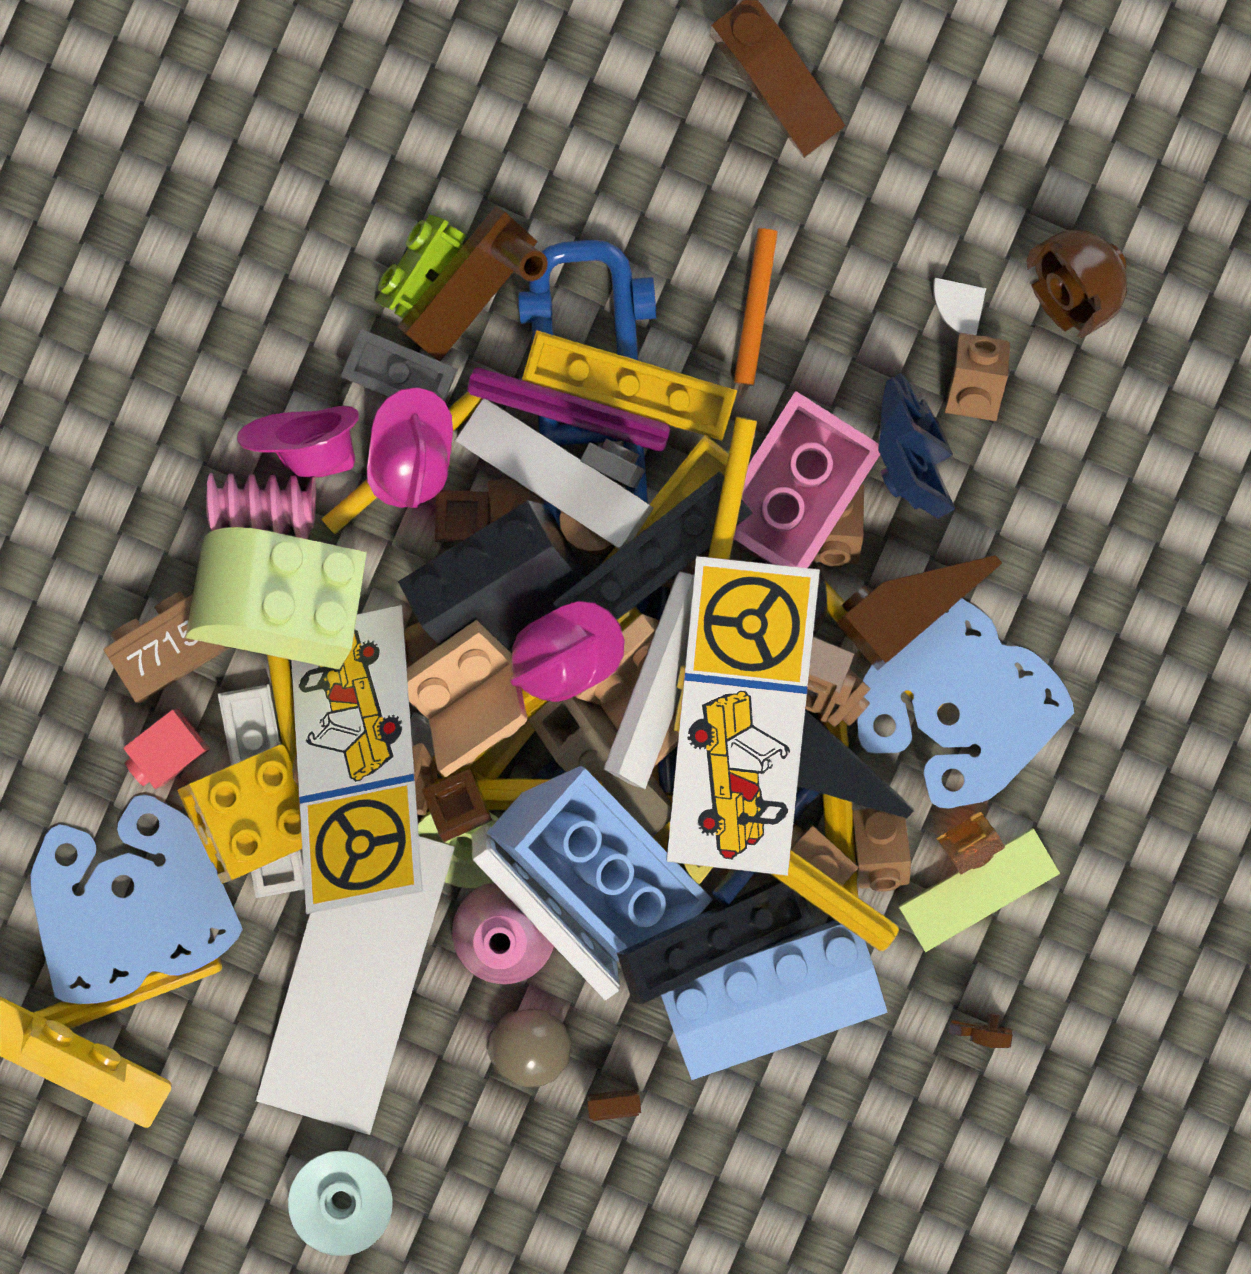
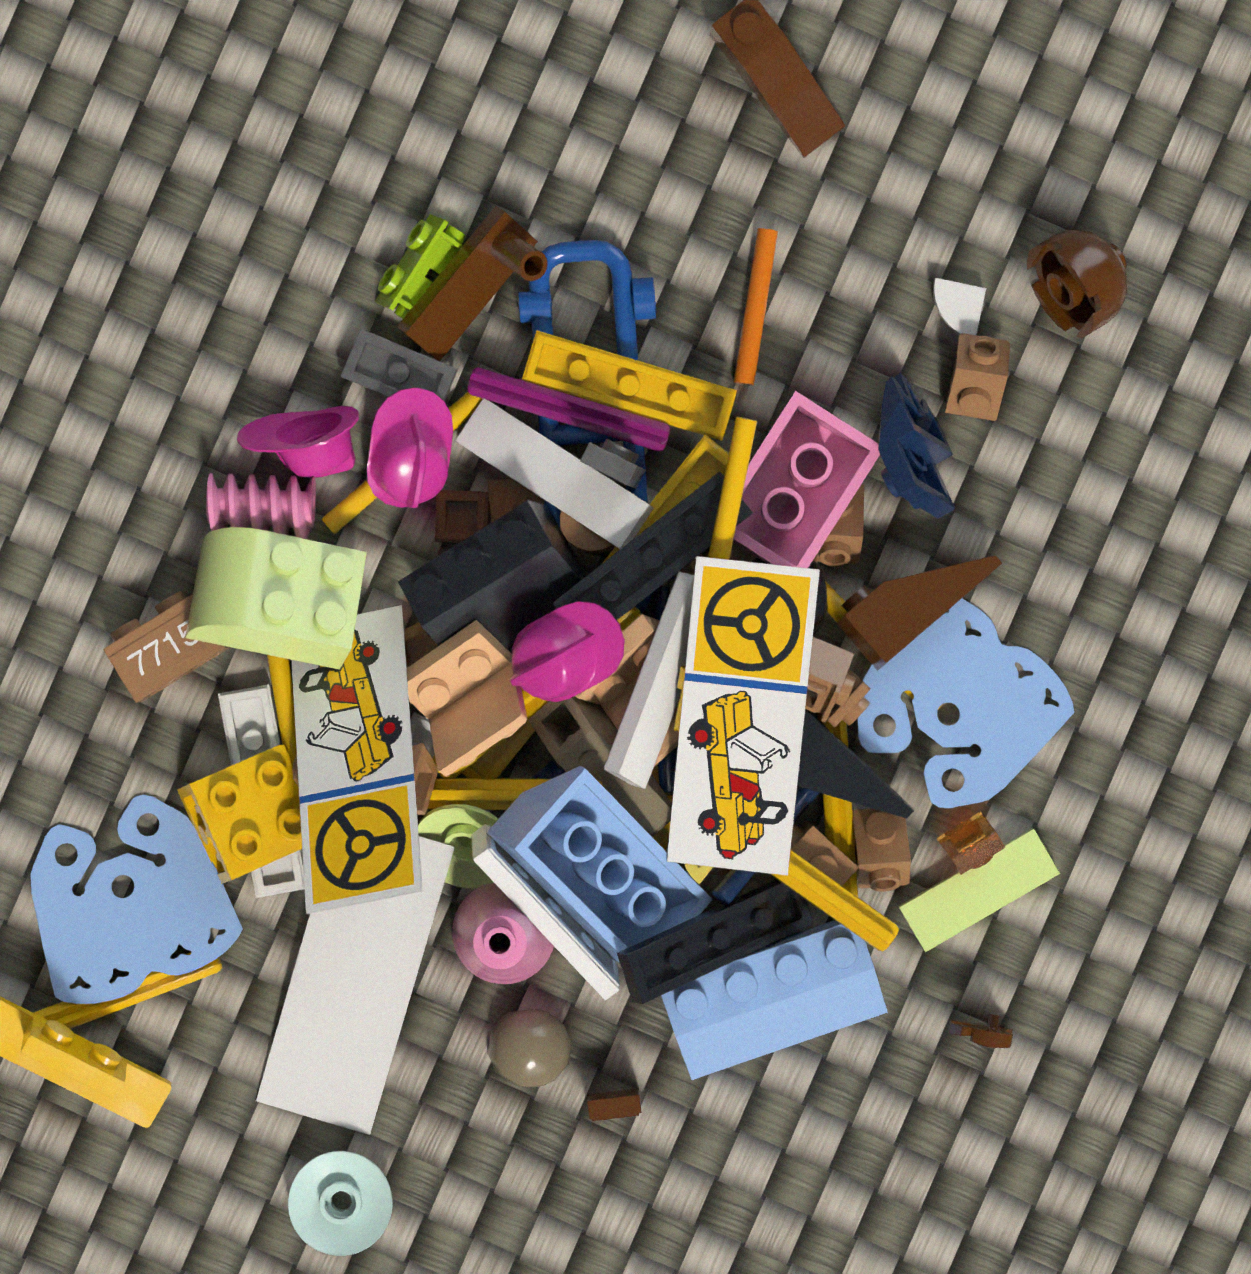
(164, 750): coral brick -> none
(457, 805): reddish brown plate -> none

